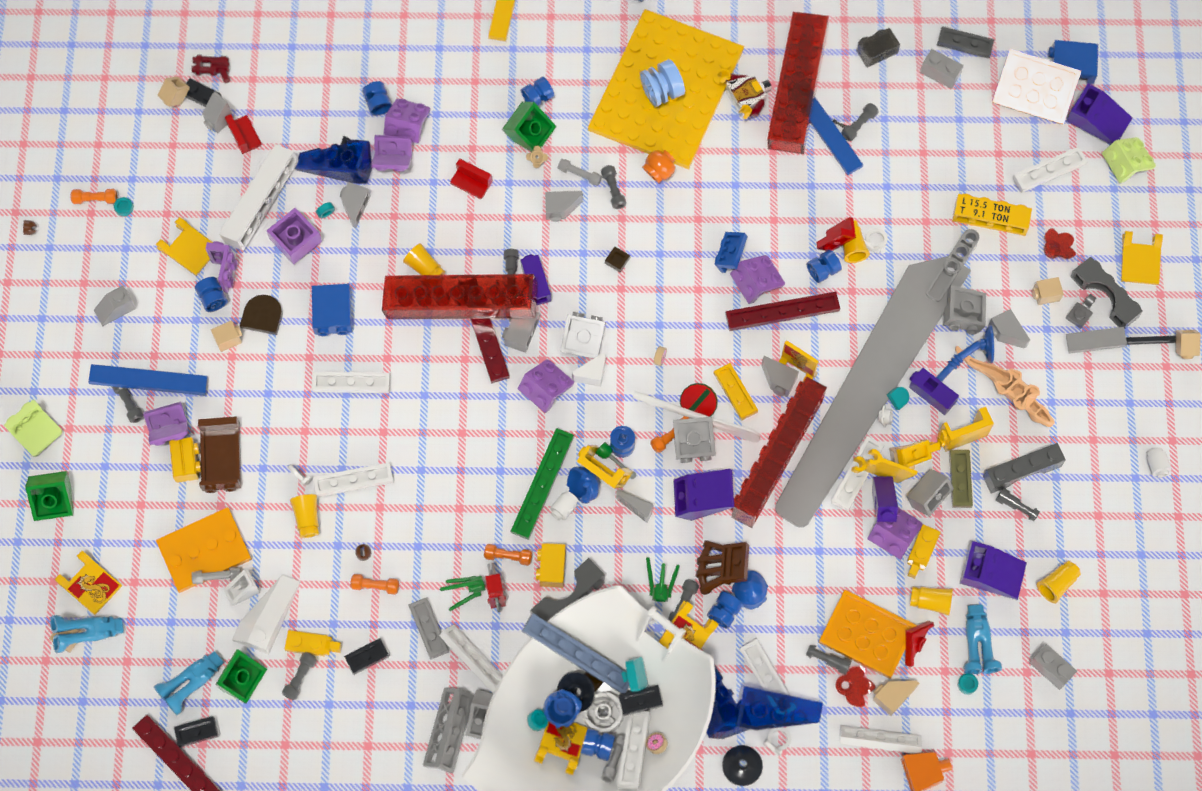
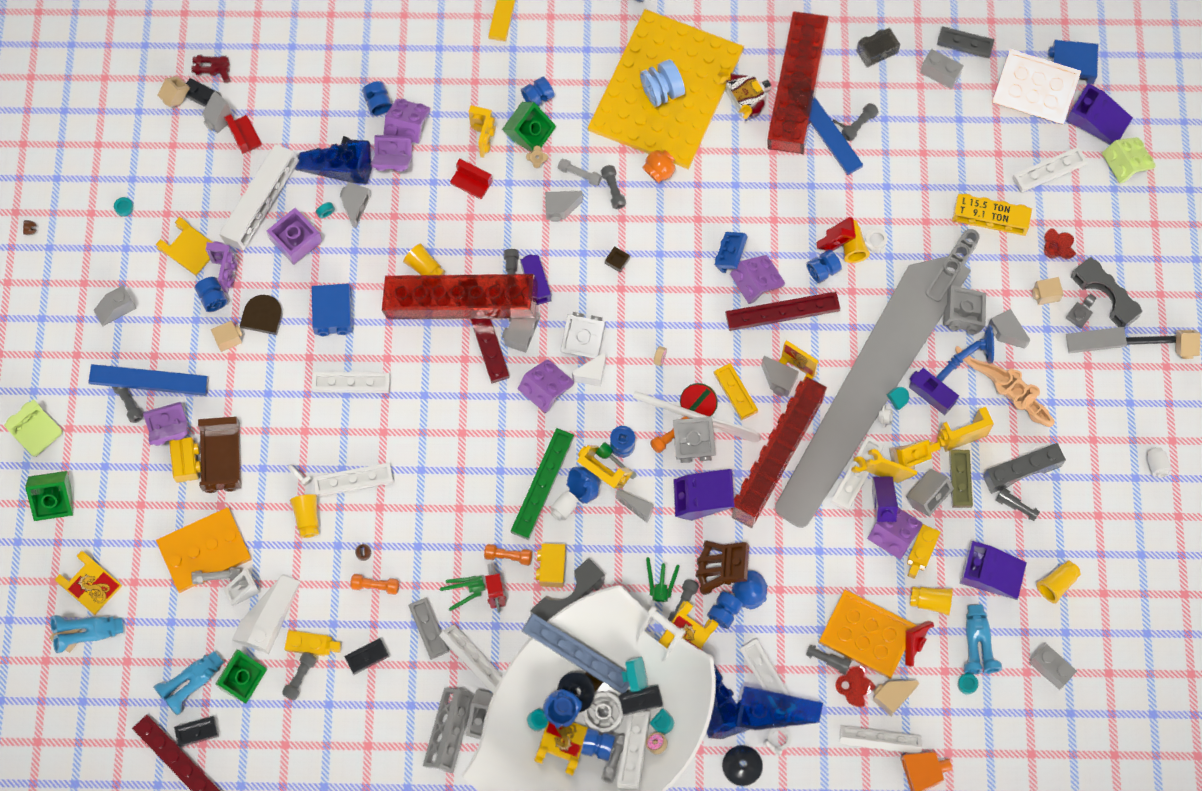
(78, 196): orange piece -> none
(482, 121): none -> yellow bracket
(662, 722): none -> teal tile
(1141, 261): yellow flag -> none

